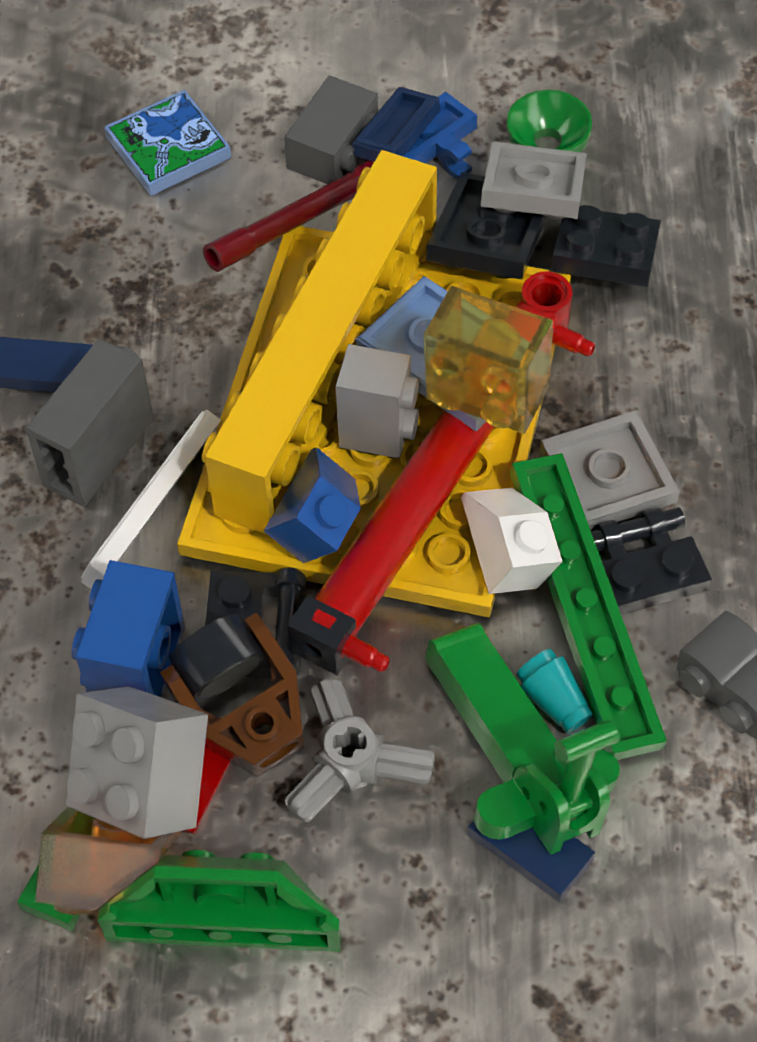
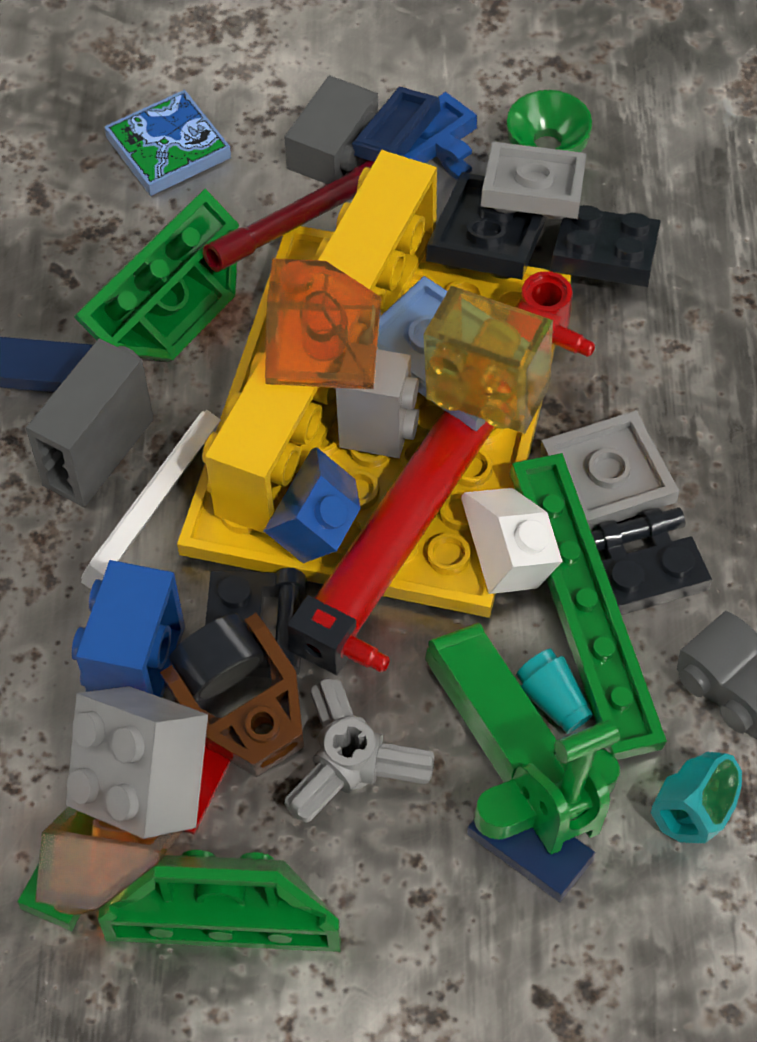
(167, 287): none -> green wedge
(320, 327): none -> clear orange slope
(698, 798): none -> teal rock

